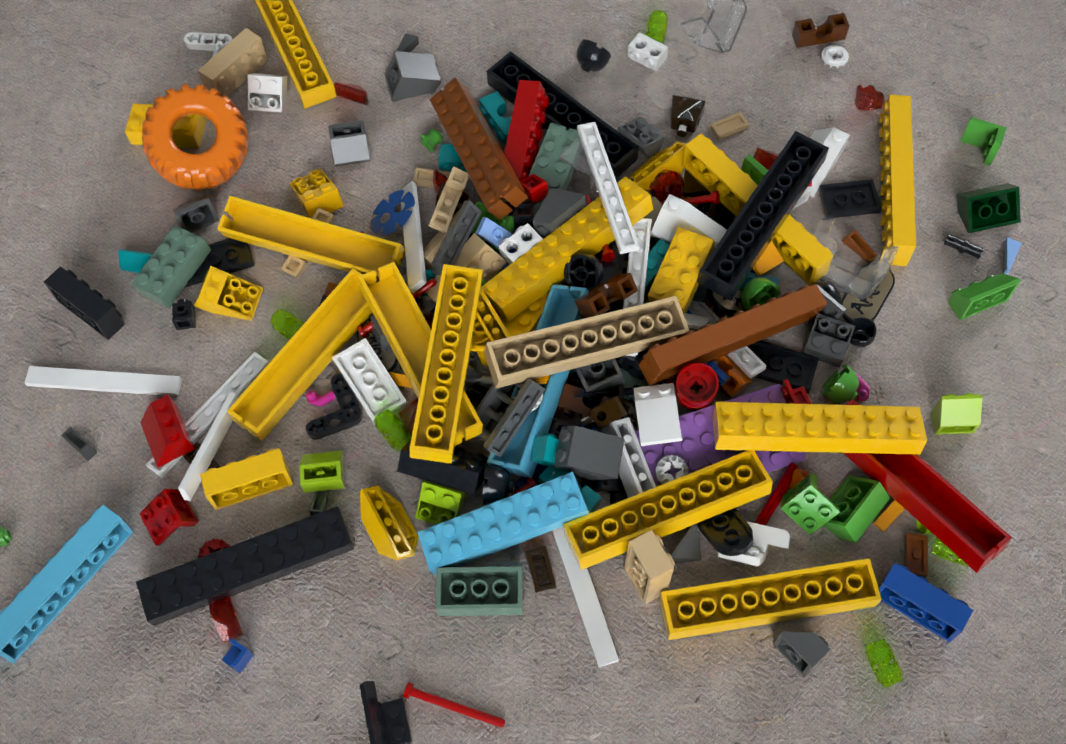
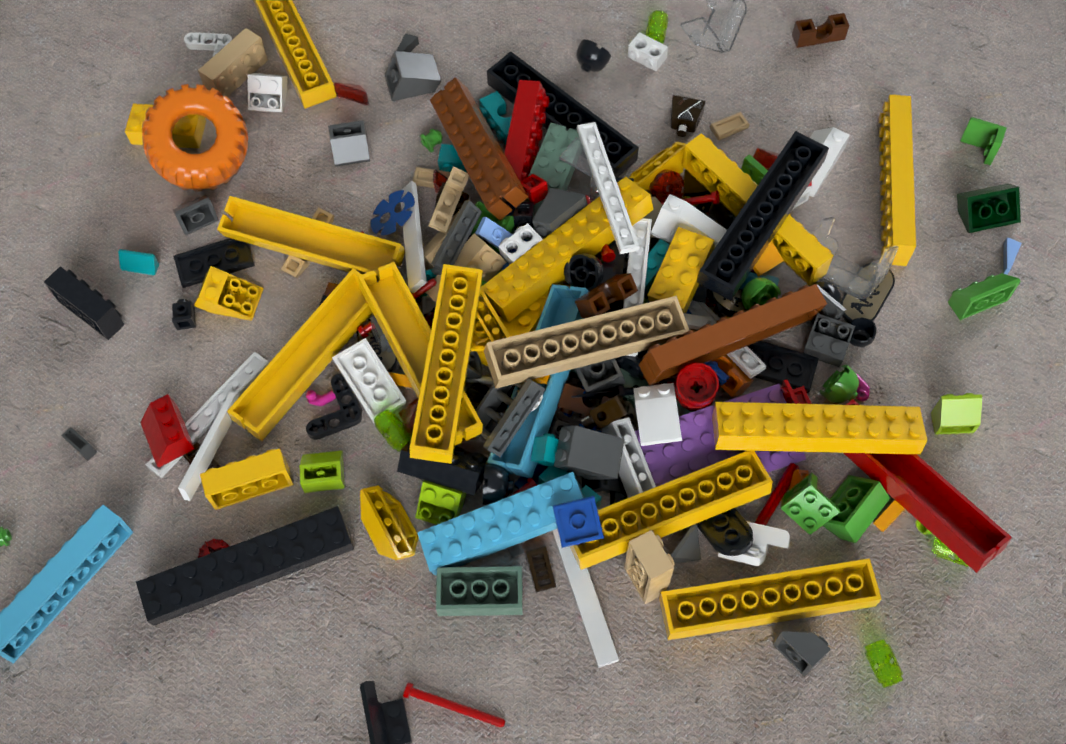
(103, 381): white tile -> none
(166, 514): red bracket -> none
(171, 266): sand green brick -> none
(225, 619): clear red slope -> none
(237, 656): blue panel -> none
(285, 323): clear neon green piece -> none
(316, 191): yellow slope -> none
(319, 502): dark grey piece -> none
(577, 521): none -> blue tile
(643, 135): dark grey slope -> none
(664, 465): white gear -> none
(830, 51): white gear -> none
(850, 198): black plate -> none
(859, 246): dark orange piece -> none
(868, 98): clear red hair -> none
(916, 554): dark orange plate -> none
(924, 602): blue brick -> none
(963, 246): black pin -> none

